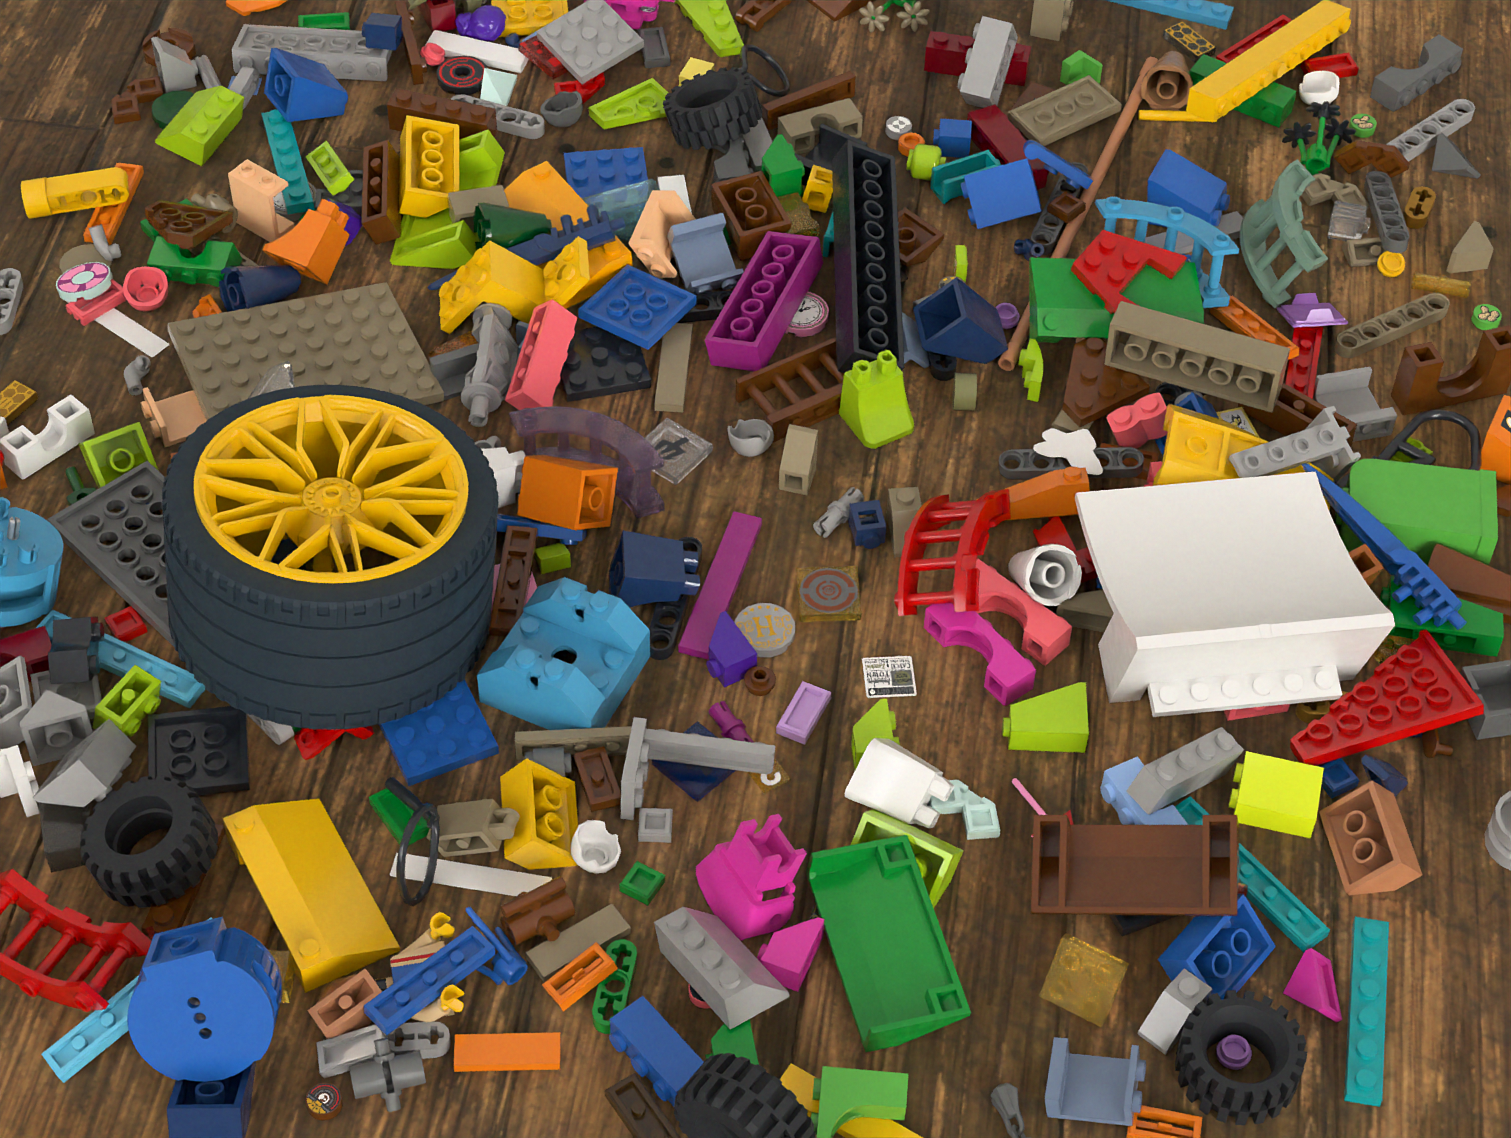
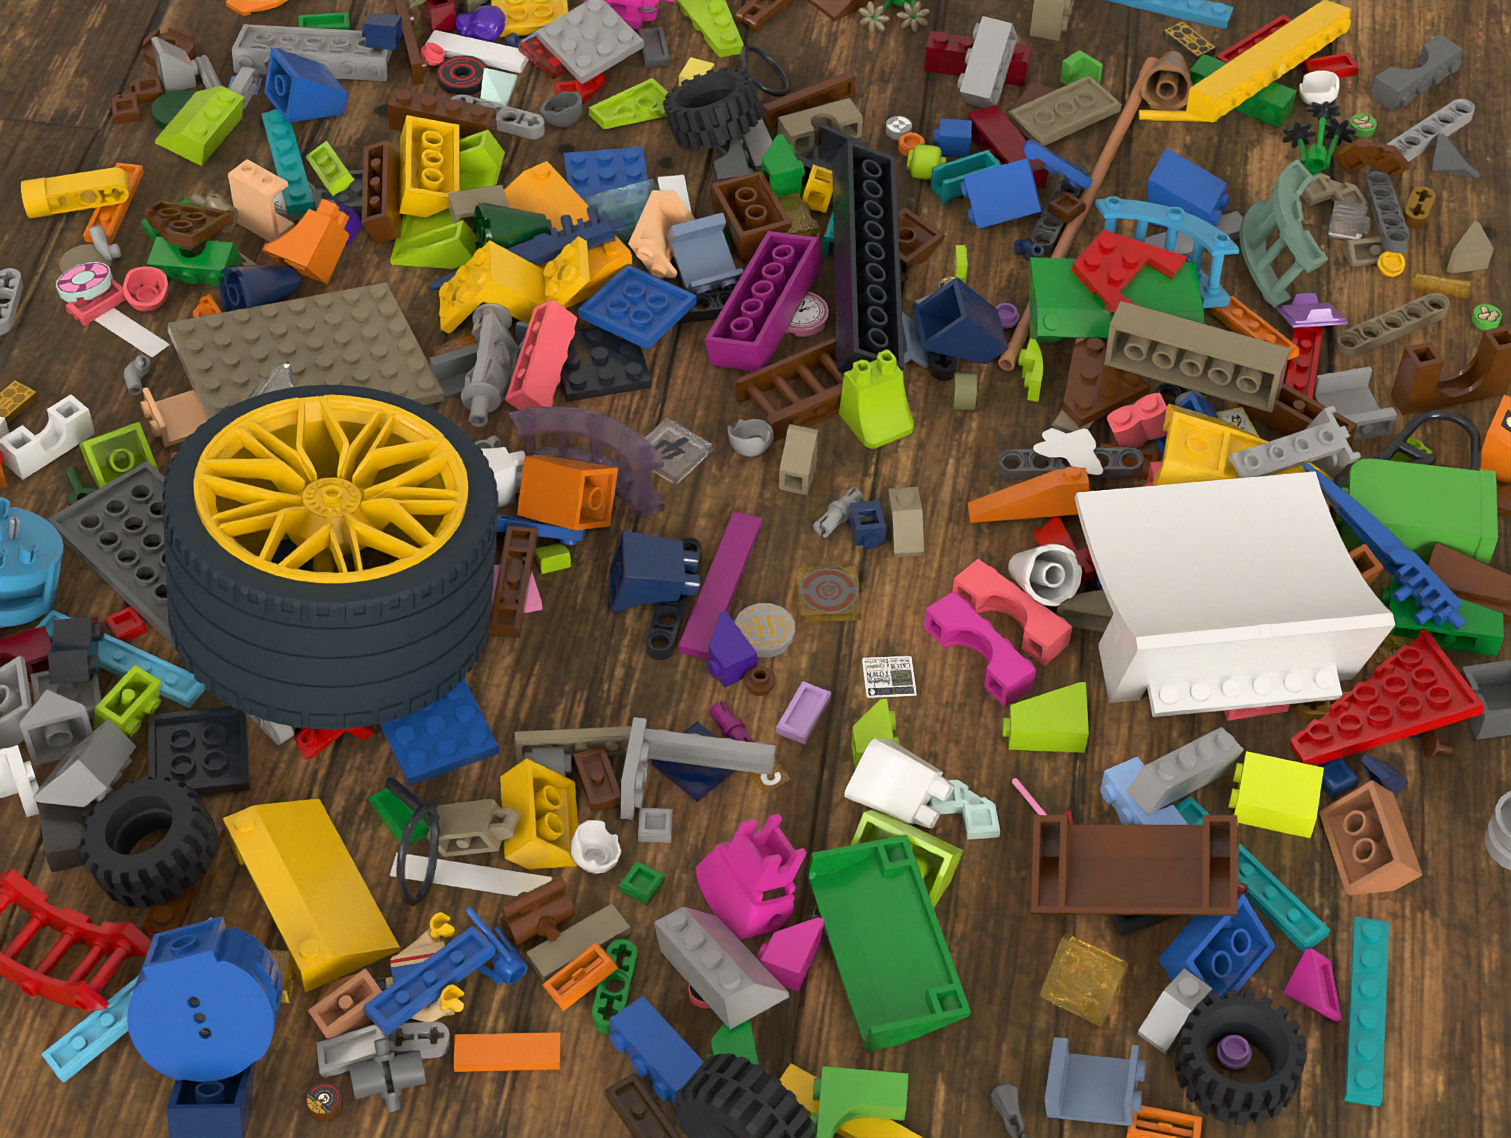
(559, 695): dark azure piece -> none
(673, 368): dark tan tile -> none
(972, 537): red fence -> none

